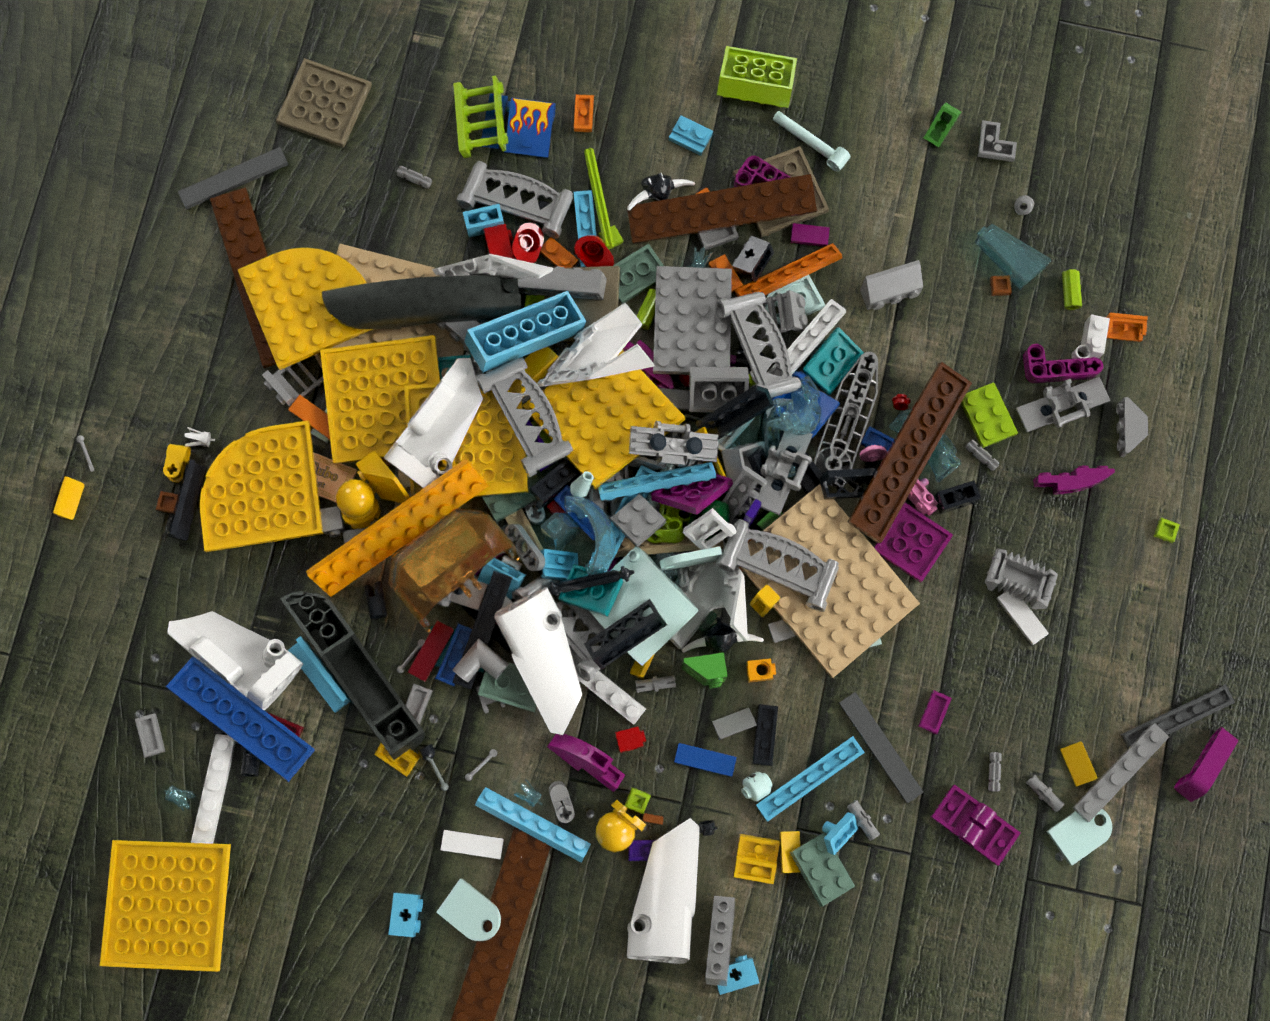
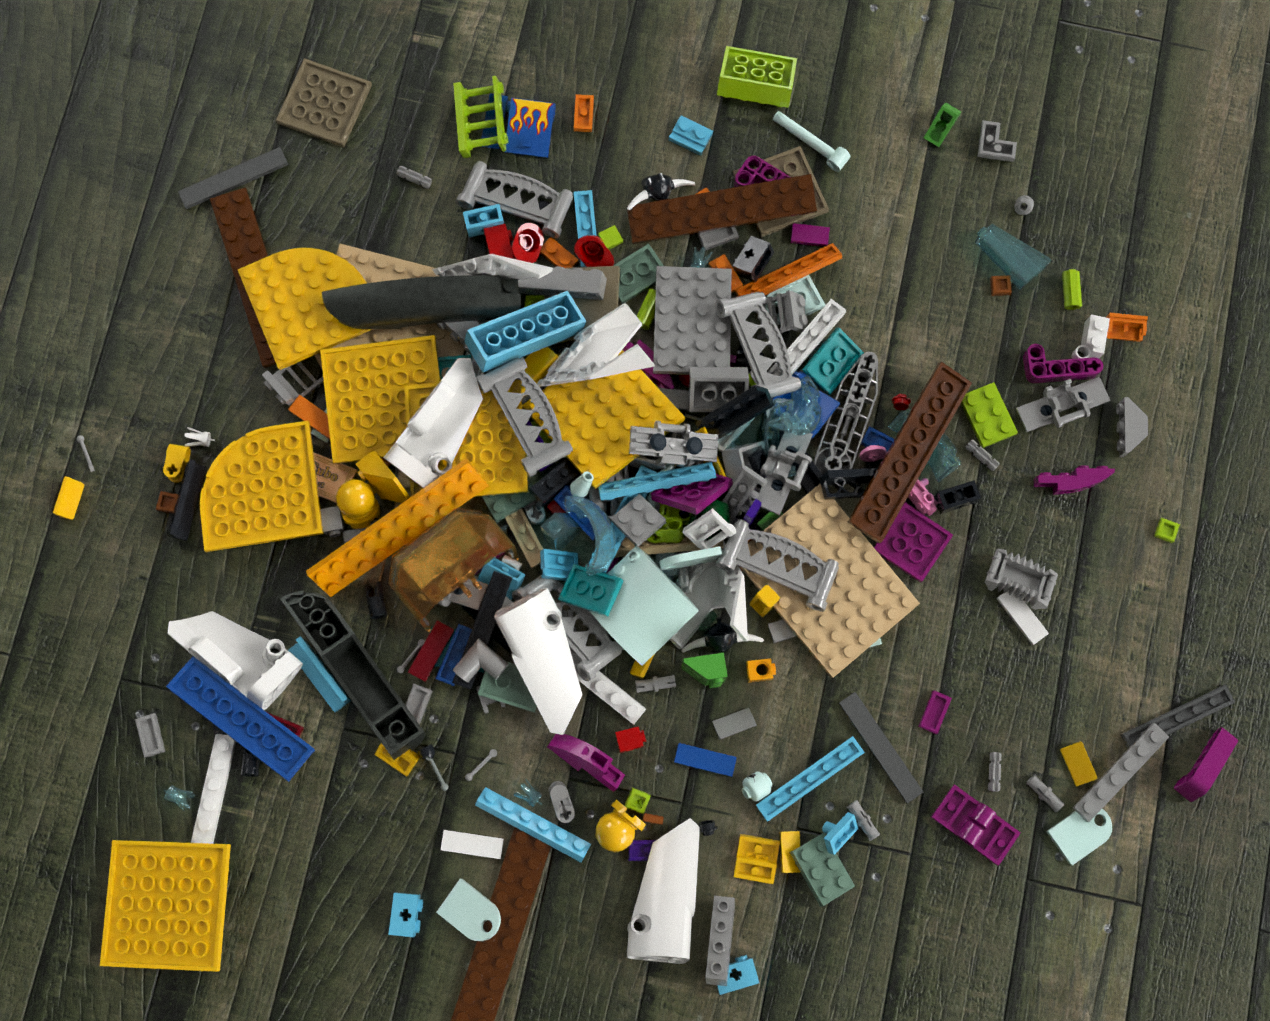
(532, 550): light grey beam -> none
(590, 581): black wheel -> none
(599, 198): lime axle -> none
(627, 637): black fence -> none
(765, 735): black tile -> none
(892, 285): light grey slope -> none

